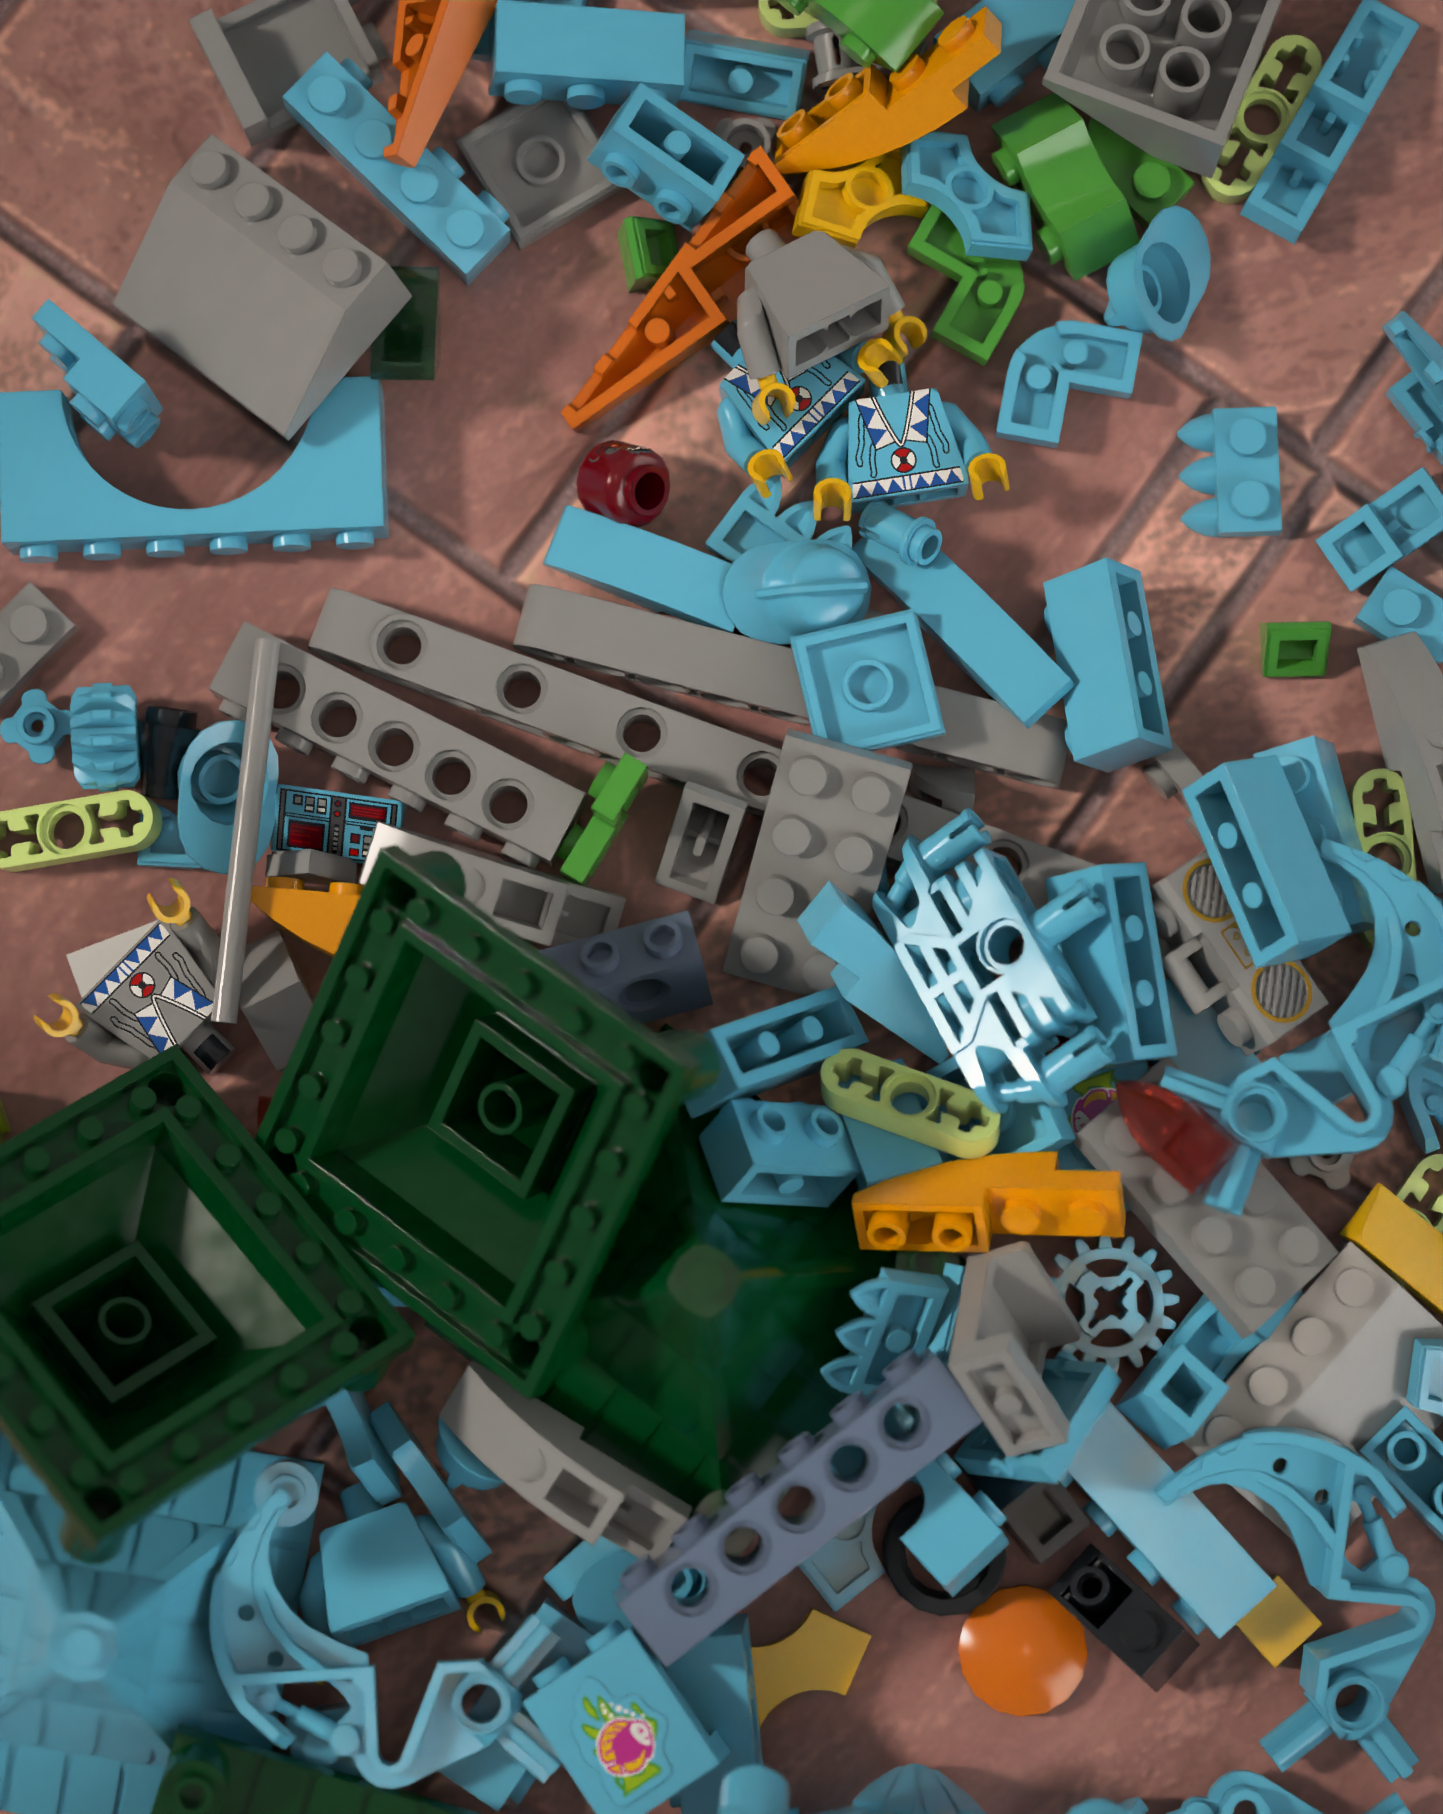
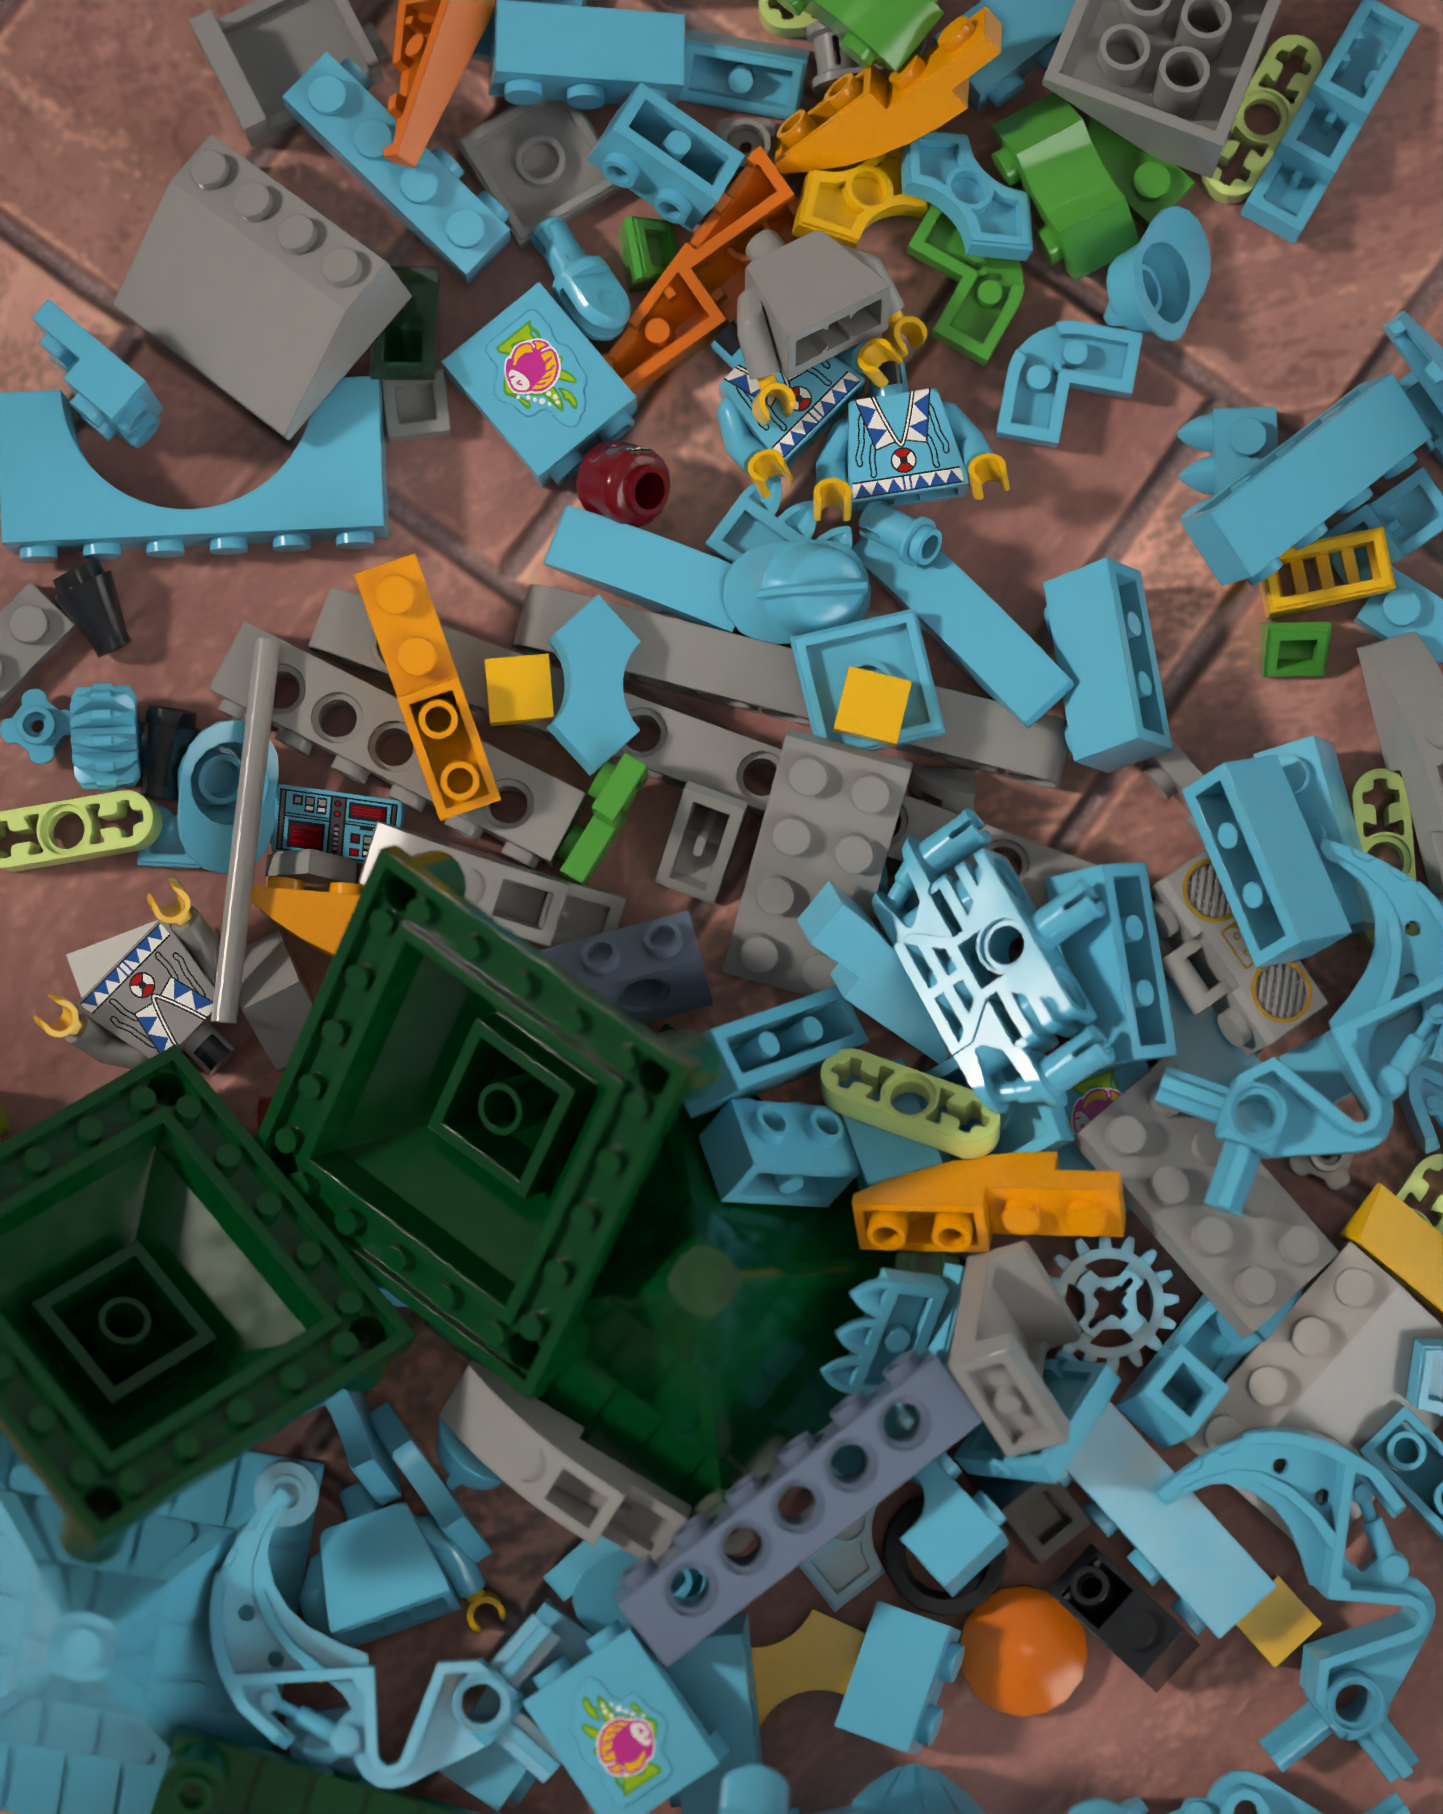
(93, 606): none -> black cone
(417, 408): none -> light grey tile
(427, 686): none -> light orange slope
(519, 689): none -> yellow tile
(542, 386): none -> medium azure panel
(582, 282): none -> medium azure arm
(593, 709): none -> medium azure tile
(872, 706): none -> yellow tile
(900, 1679): none -> medium azure brick
(1176, 1133): clear red plate -> none
(1306, 481): none -> medium azure brick
(1380, 566): none -> yellow slope

